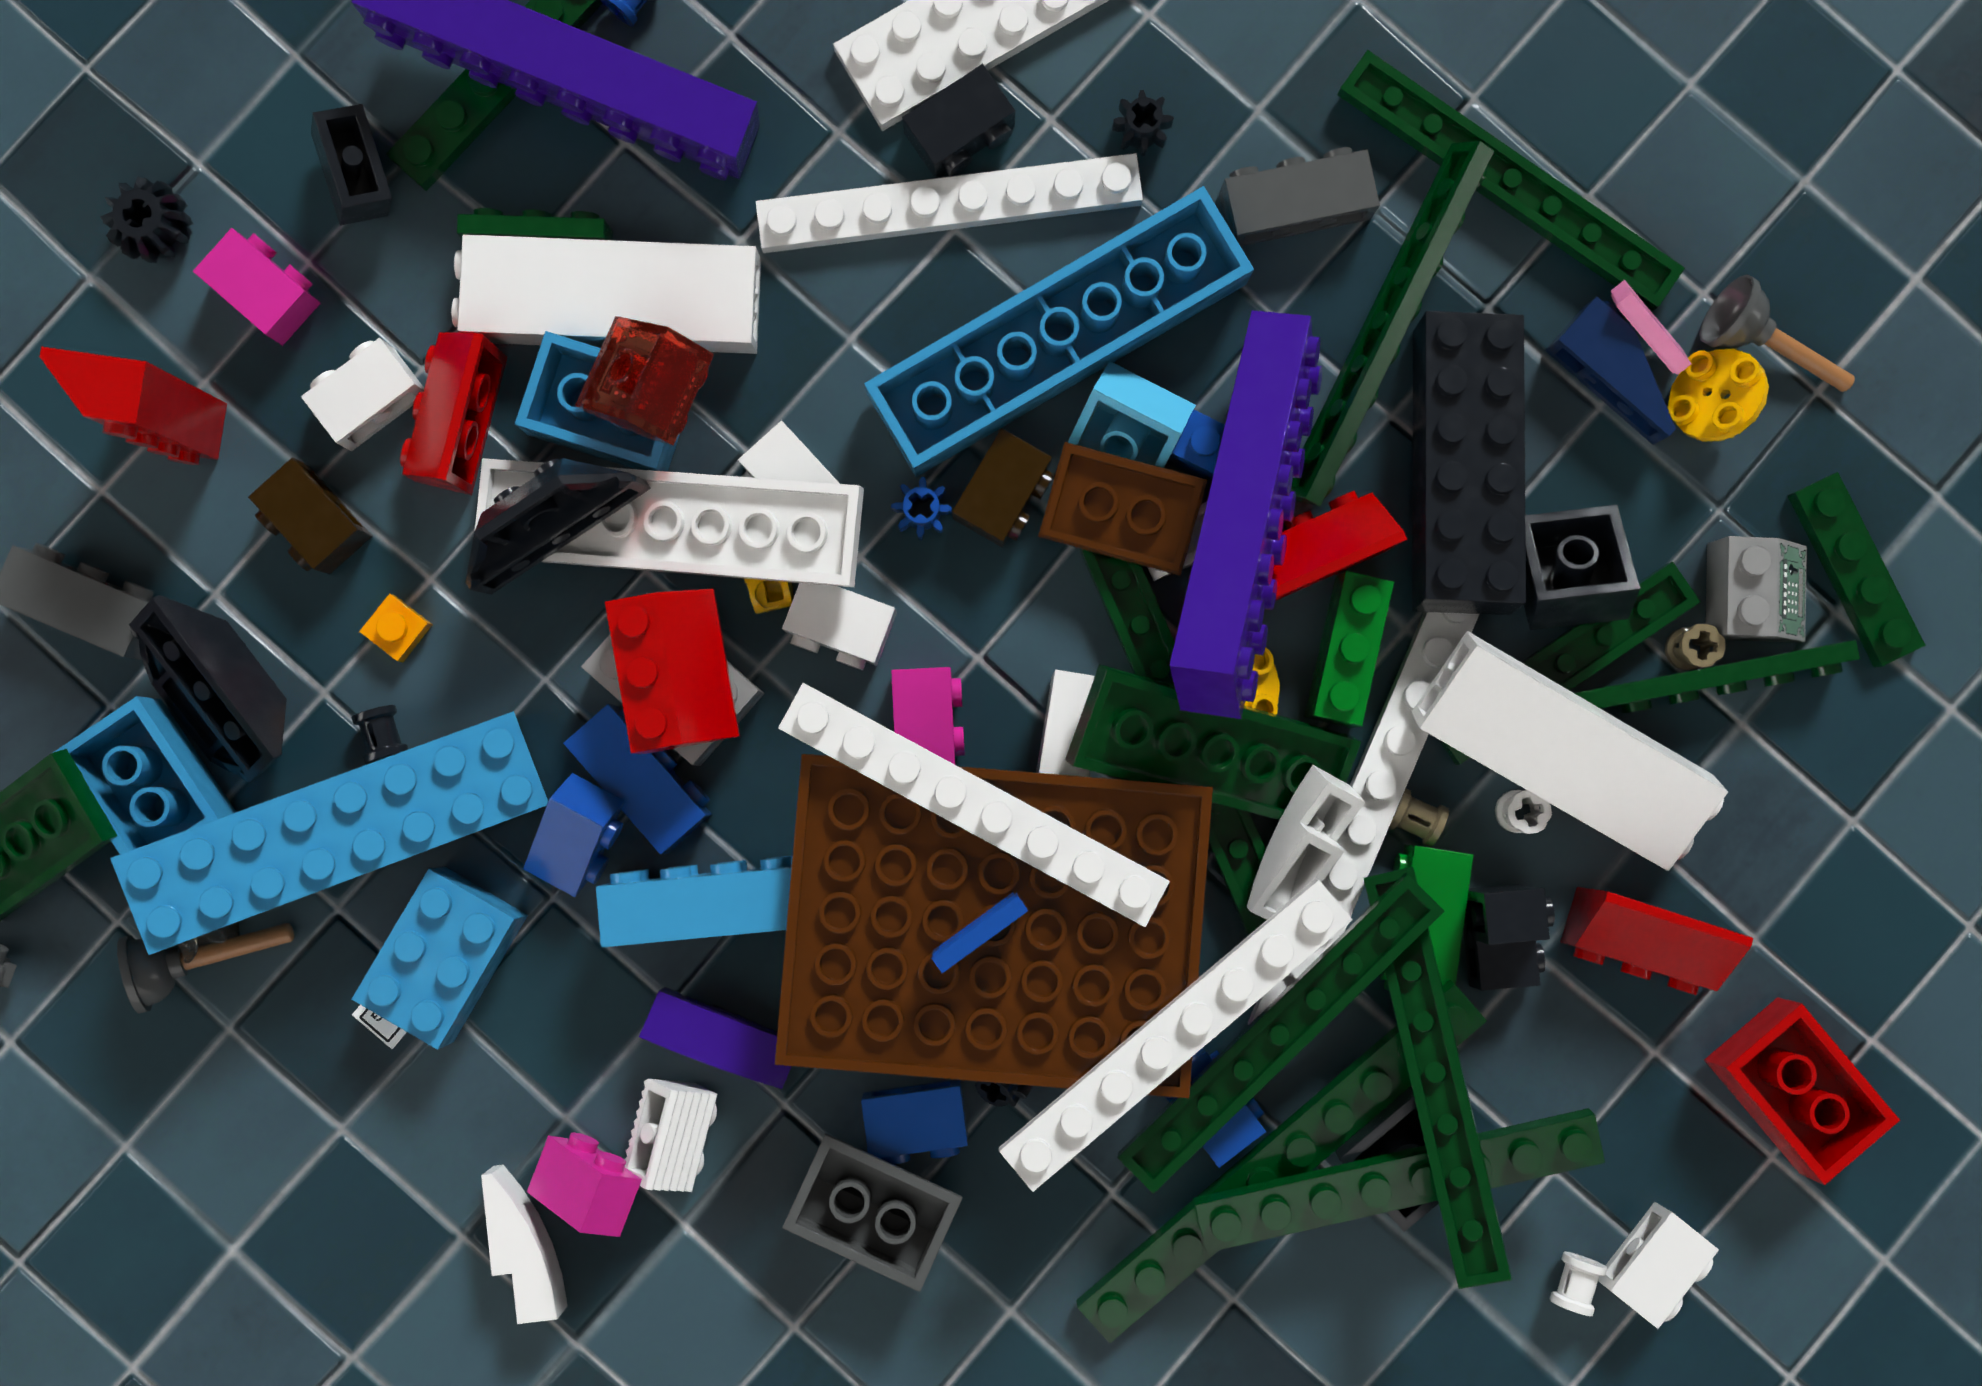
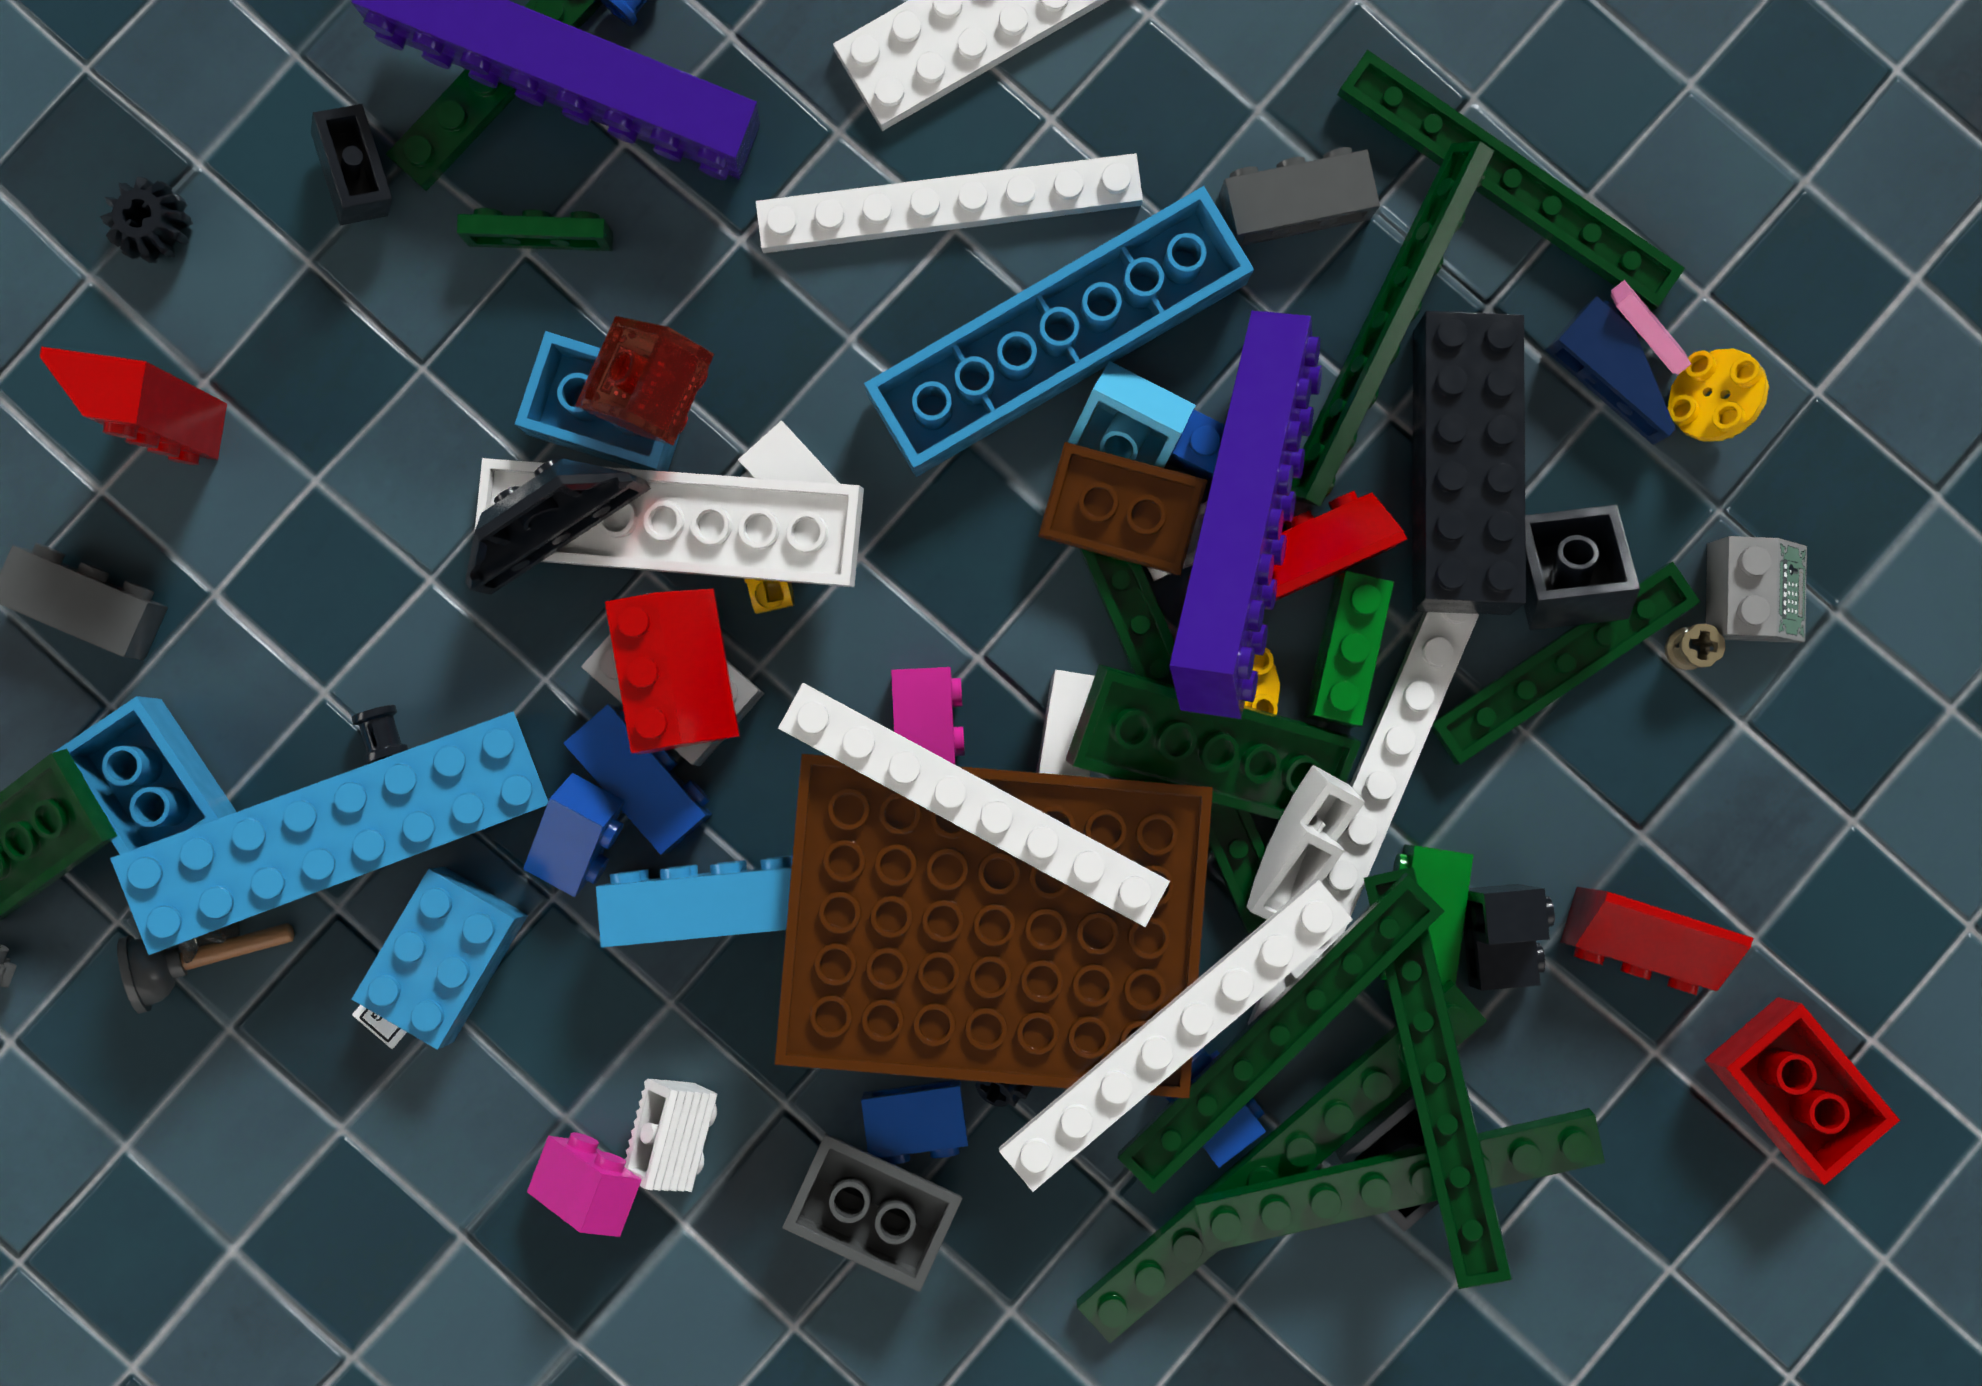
(212, 685): black wedge -> none
(256, 286): dark pink brick -> none
(308, 517): dark brown brick -> none
(363, 393): white brick -> none
(396, 628): light orange plate -> none
(454, 411): red slope -> none
(522, 1248): white slope -> none
(577, 287): white brick -> none
(714, 1037): dark purple slope -> none
(840, 622): white brick -> none
(920, 522): blue gear -> none
(960, 122): black brick -> none
(978, 932): blue tile -> none
(1002, 489): dark brown brick -> none
(1138, 111): black gear -> none
(1433, 818): dark tan bush -> none
(1532, 822): white bush -> none
(1568, 752): white brick -> none
(1578, 1283): white bush -> none
(1658, 1265): white brick -> none
(1726, 678): dark green plate -> none
(1742, 317): dark grey piece -> none
(1856, 570): dark green plate -> none

